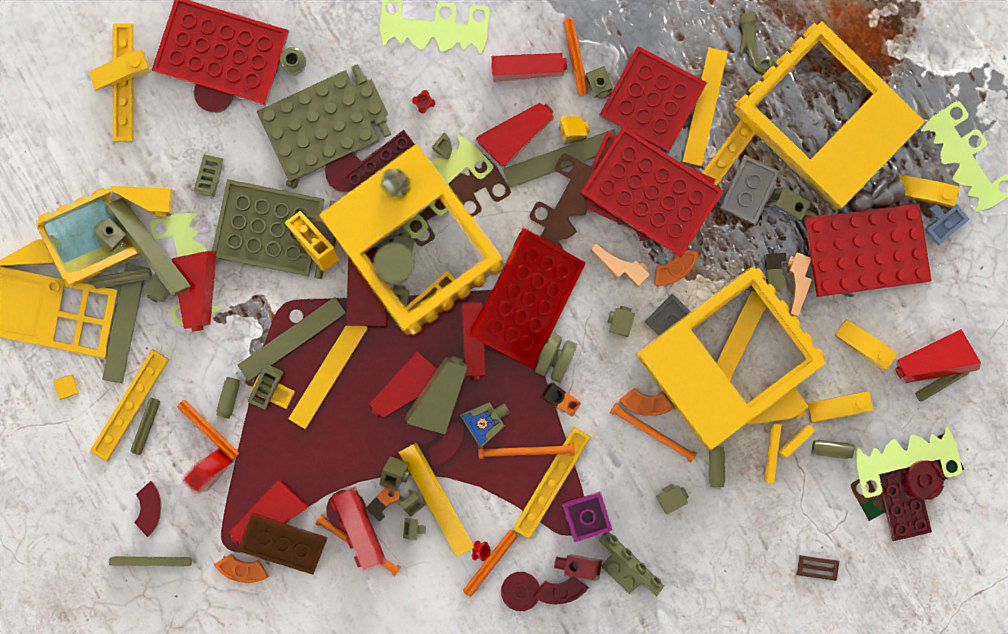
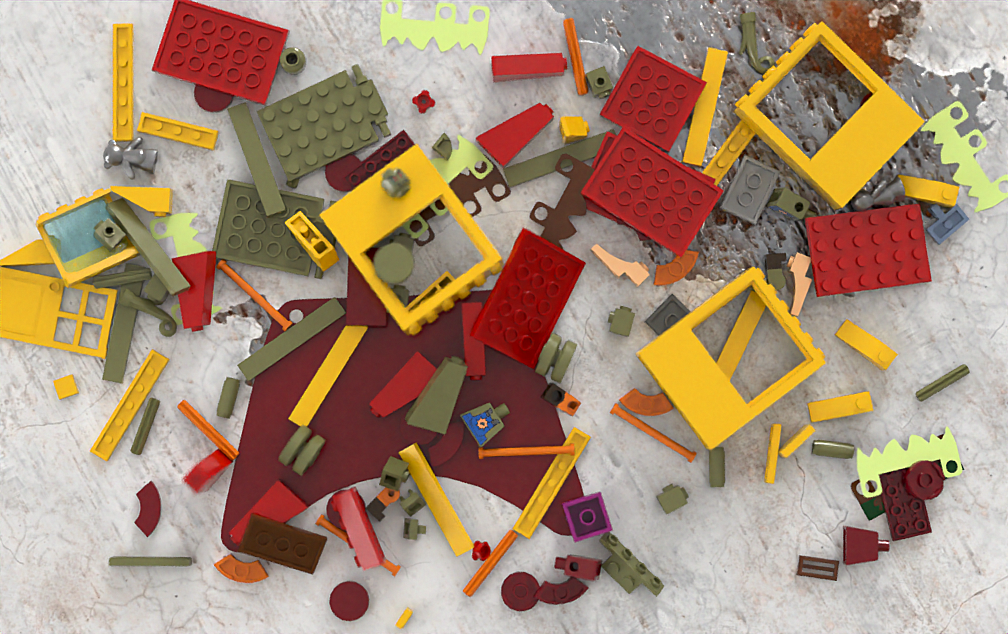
(120, 69): yellow slope -> none
(130, 157): none -> flat silver piece
(148, 306): none -> olive plant
(177, 131): none -> yellow tile
(204, 191): olive slope -> none
(254, 294): none -> orange bar
(256, 159): none -> olive tile
(272, 371): olive slope -> none
(281, 396): yellow tile -> none
(304, 452): none -> olive wheel
(349, 601): none -> dark red tile
(404, 618): none -> yellow tile
(786, 407): yellow slope -> none
(861, 545): none -> dark red torso
(939, 359): red slope -> none

